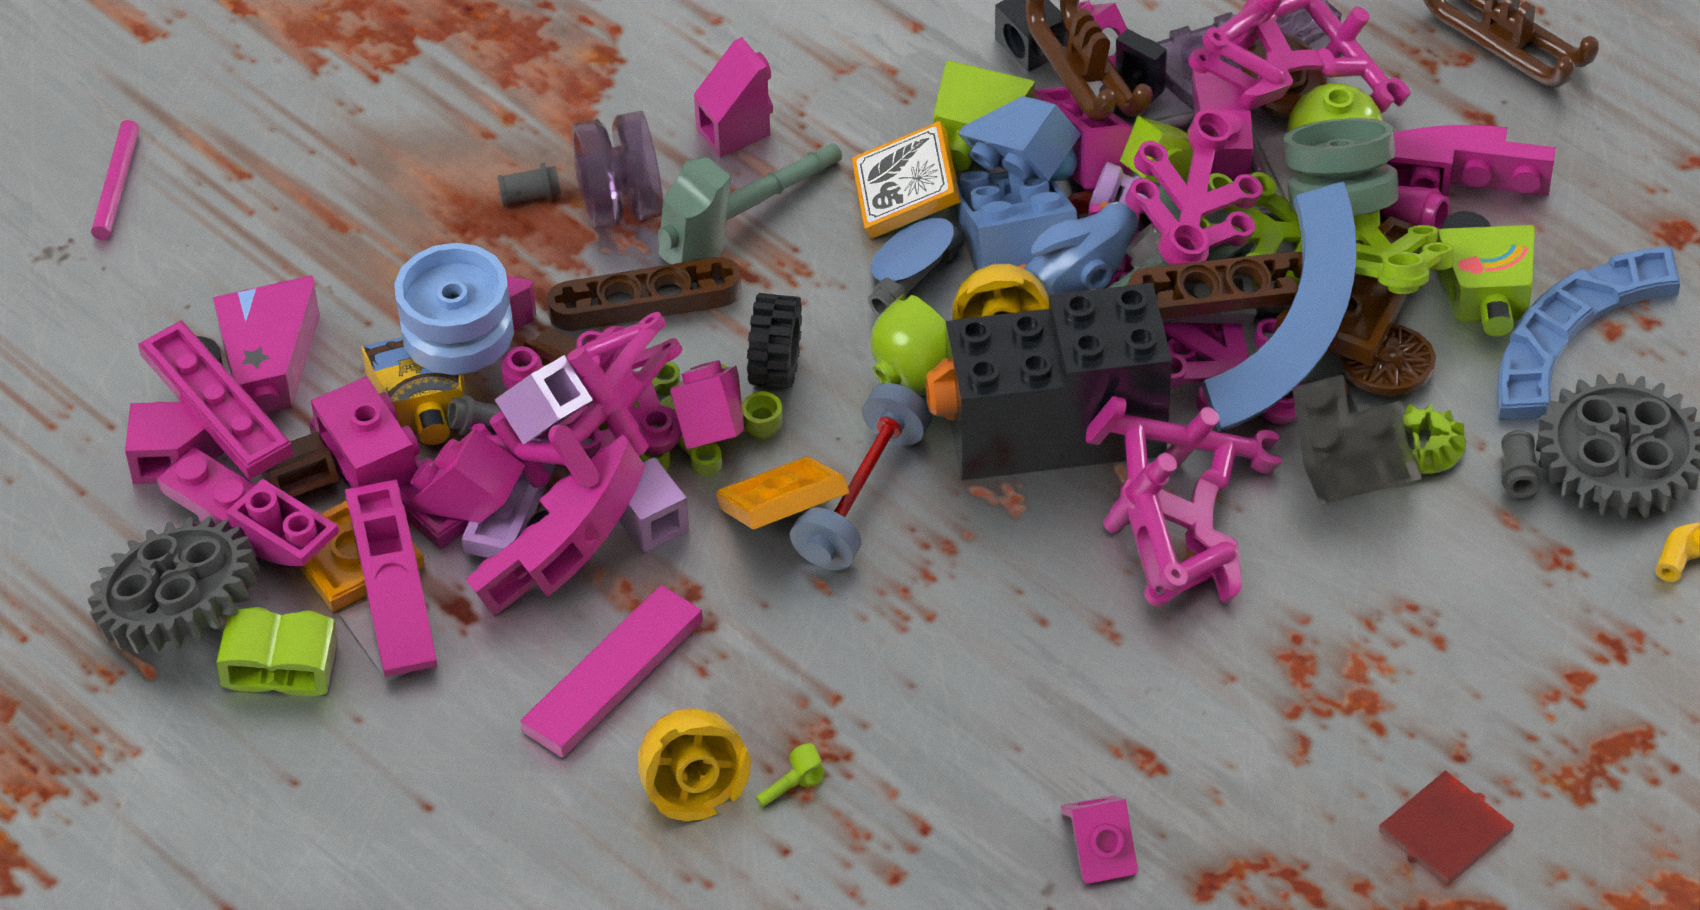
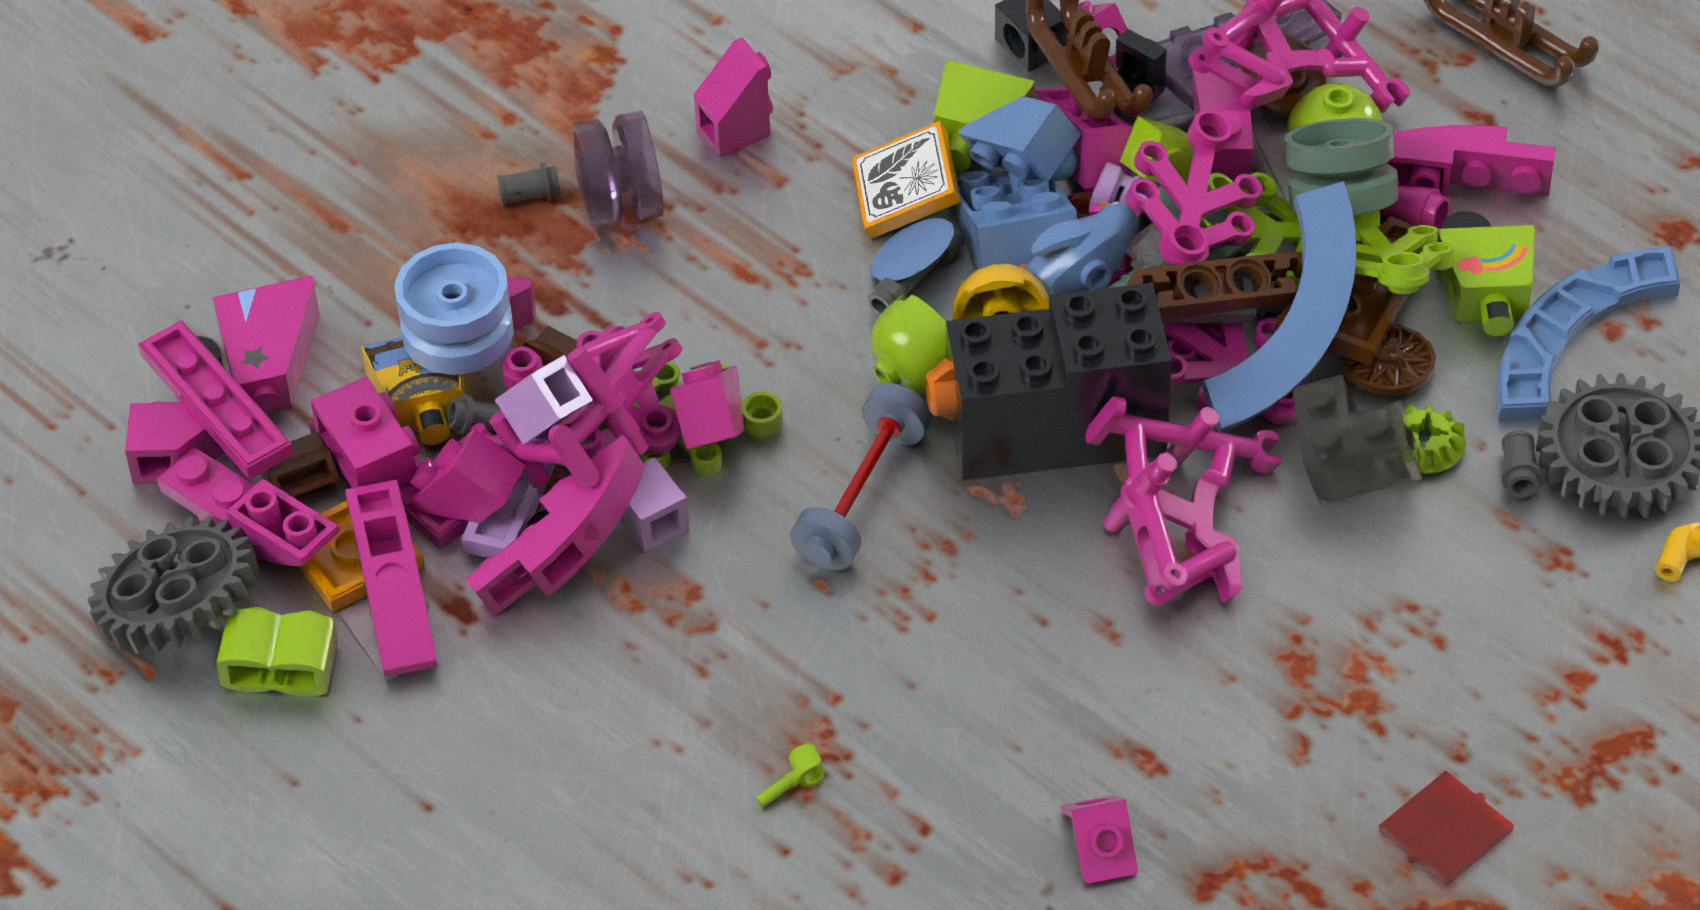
(115, 180): dark pink bar -> none
(611, 671): dark pink tile -> none
(643, 287): reddish brown beam -> none
(692, 764): yellow cylinder -> none
(701, 202): sand green piece -> none
(774, 340): black tyre -> none
(781, 492): light orange tile -> none

